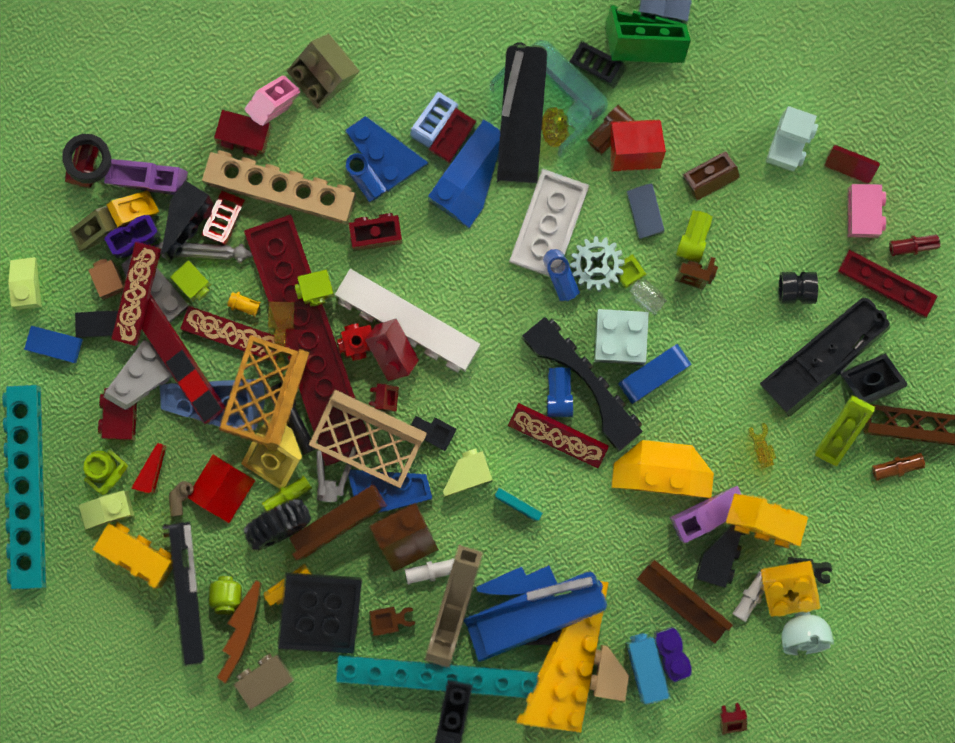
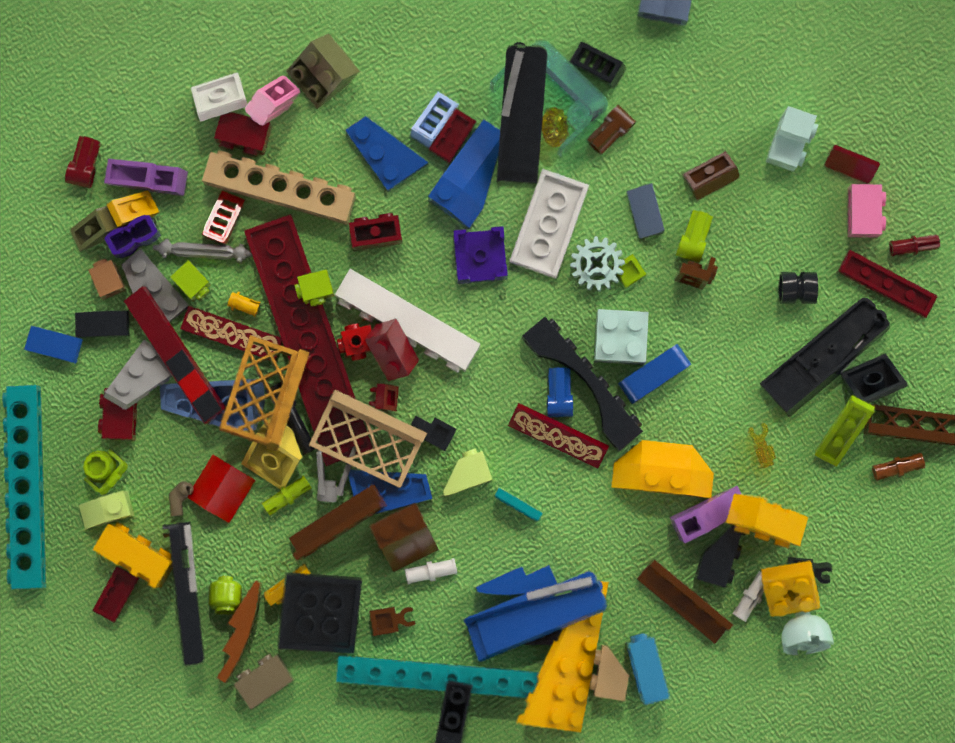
(24, 284): yellowish green slope -> none
(80, 140): black tyre -> none
(115, 594): none -> dark red plate
(136, 293): dark red tile -> none
(149, 475): red slope -> none
(185, 214): black slope -> none
(219, 97): none -> white plate
(277, 524): black gear -> none
(281, 318): clear yellow plate -> none
(366, 179): blue piece -> none
(453, 606): dark tan arch -> none
(480, 255): none -> dark purple panel
(561, 276): blue piece -> none
(637, 145): red slope -> none
(645, 39): green wedge -> none
(647, 297): clear brick -> none
(674, 661): dark purple brick -> none
(733, 721): dark red tile -> none

